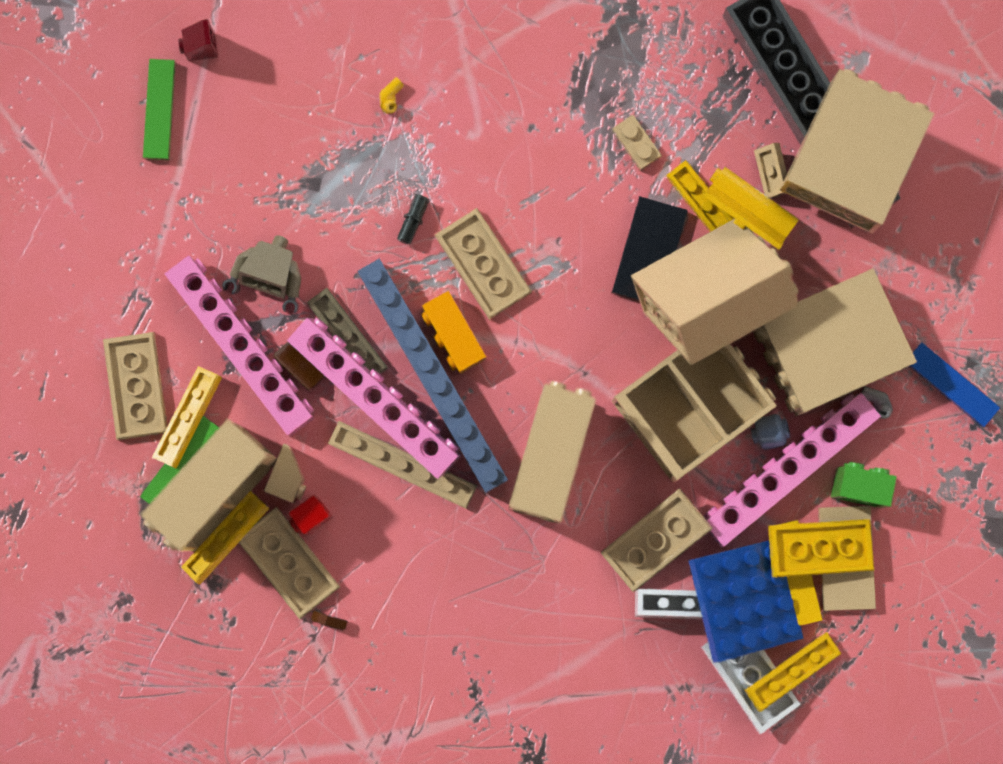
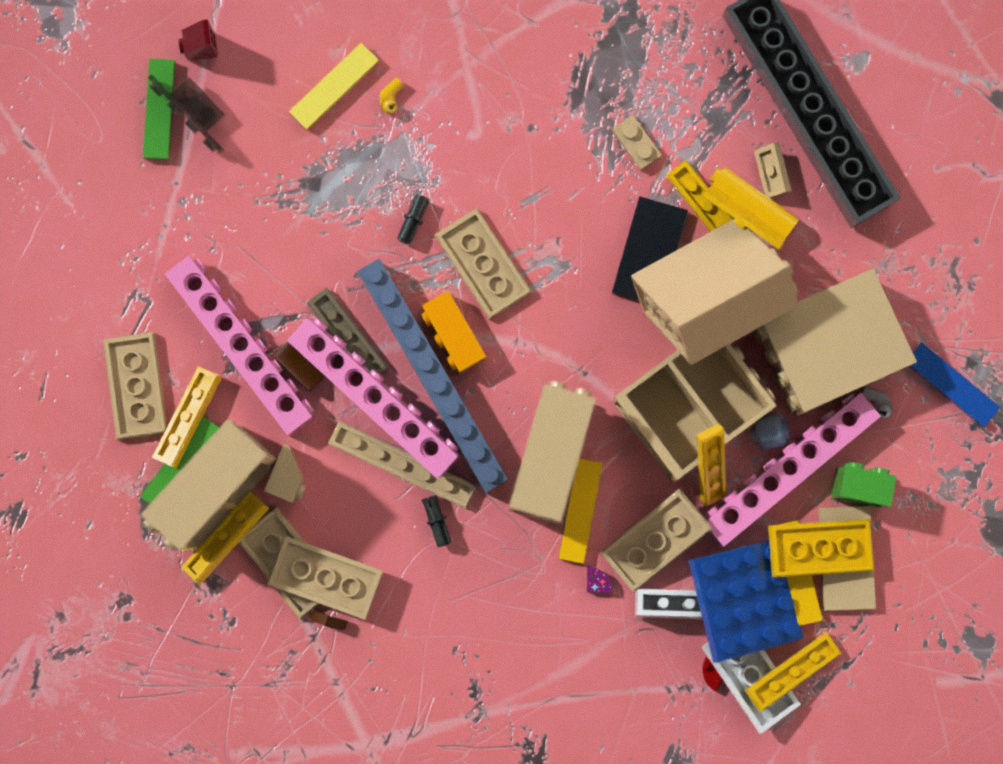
(195, 106): none -> clear smoke bracket
(267, 269): dark tan torso -> none
(309, 516): red brick -> none
(325, 577): none -> tan plate
(334, 86): none -> light yellow tile
(436, 521): none -> pearl dark grey axle
(580, 511): none -> yellow tile
(598, 581): none -> magenta tile
(711, 465): none -> yellow tile
(711, 675): none -> red tile
(857, 151): tan container -> none

